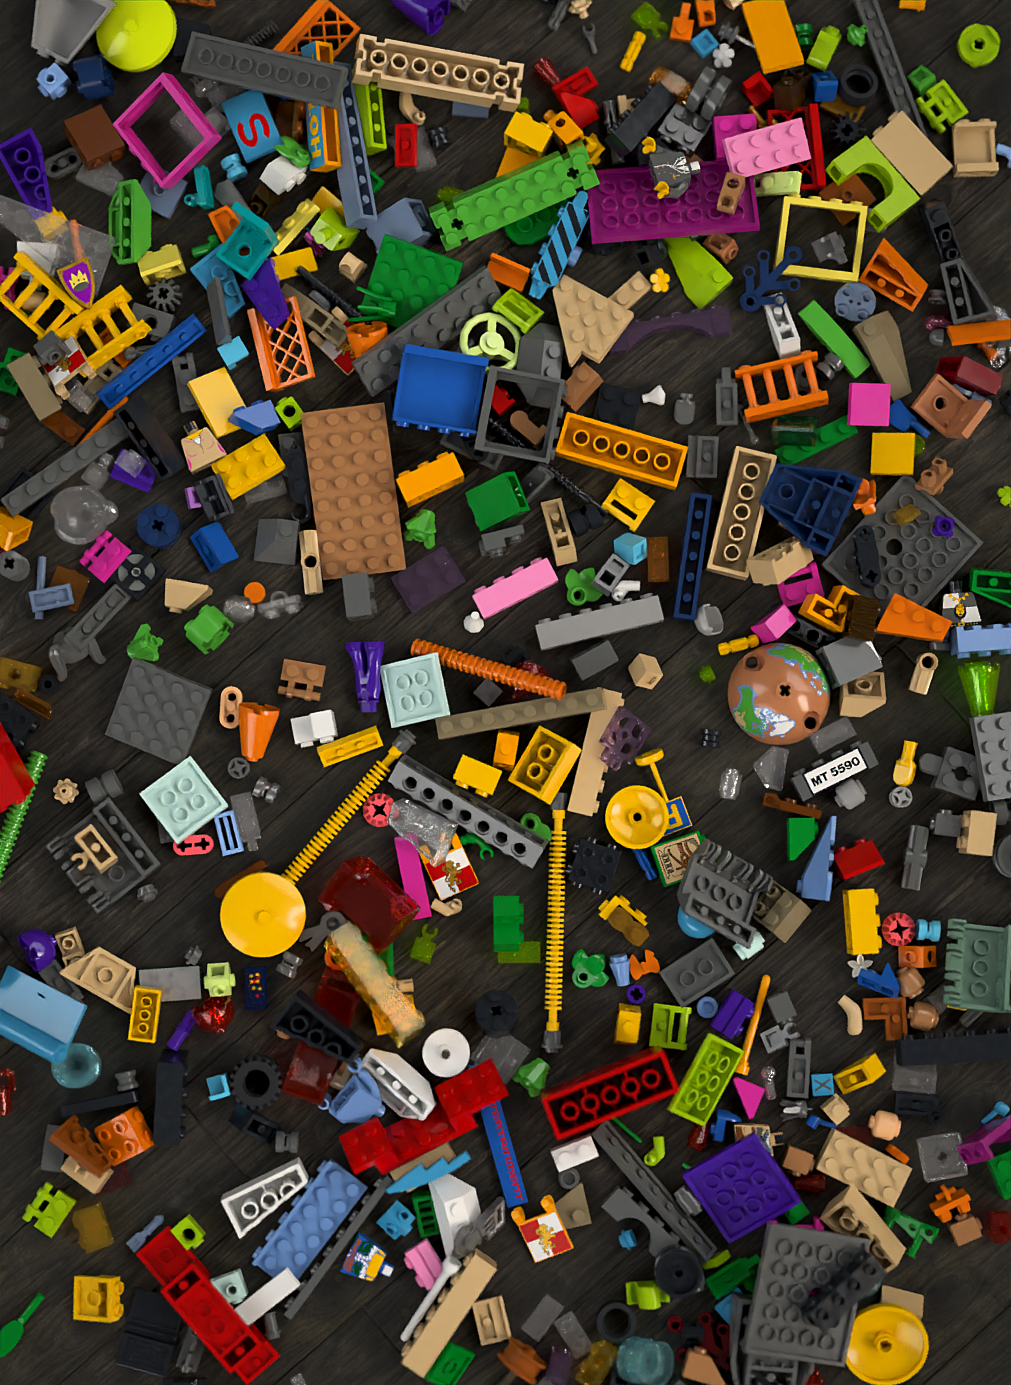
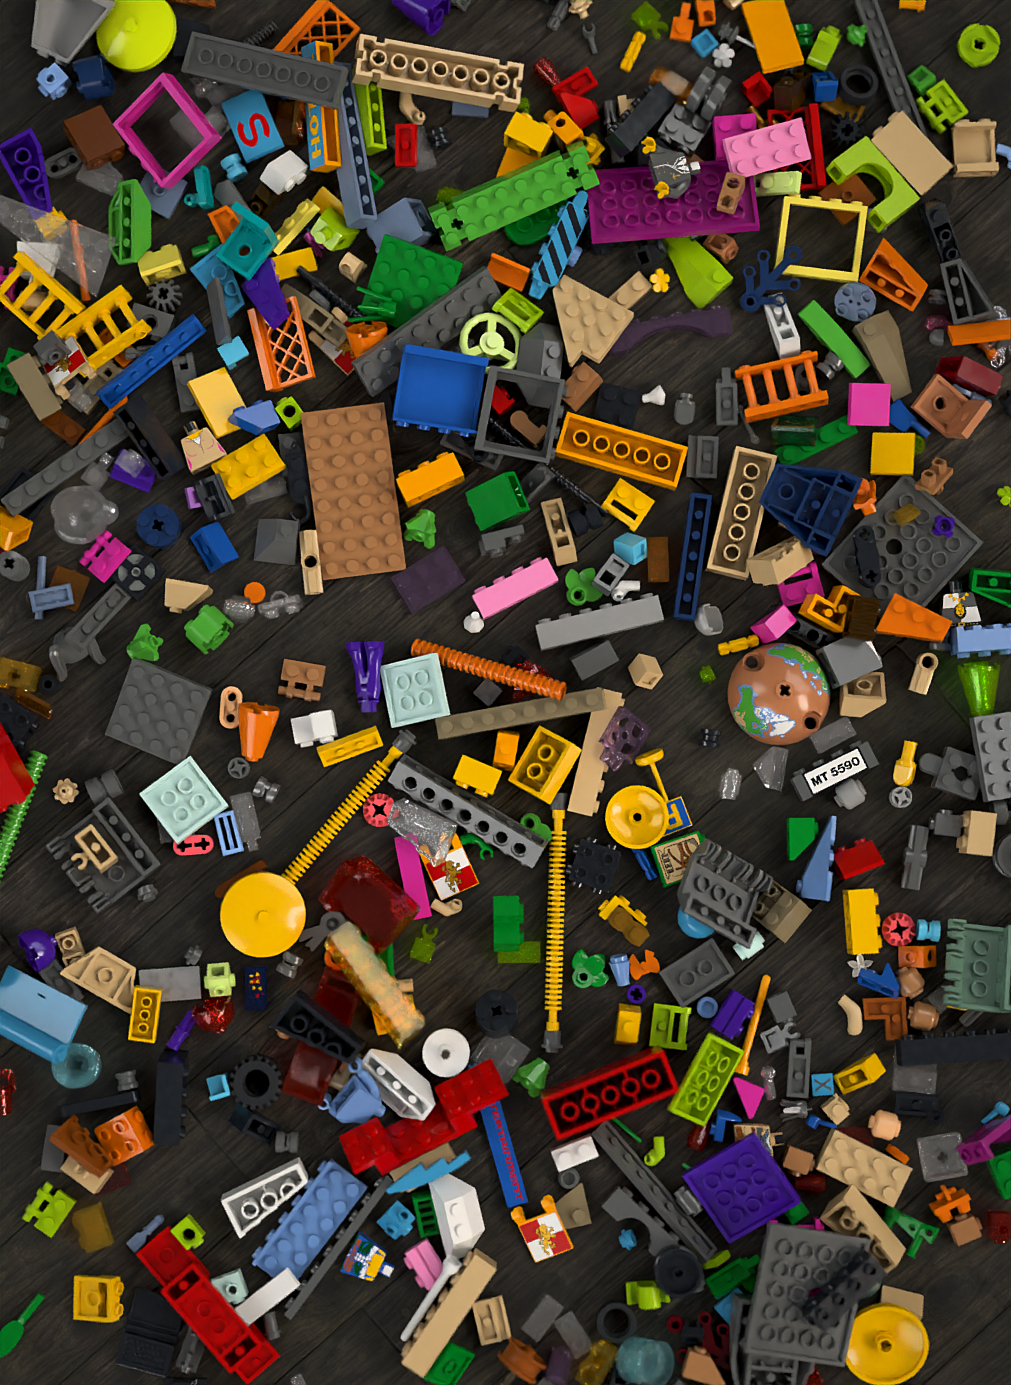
(78, 282): shield -> none
(297, 152): bright green plate -> none
(358, 596): dark grey brick -> none
(484, 1226): flat silver piece -> none
(789, 805): reddish brown hinge -> none
(830, 248): flat silver brick -> none

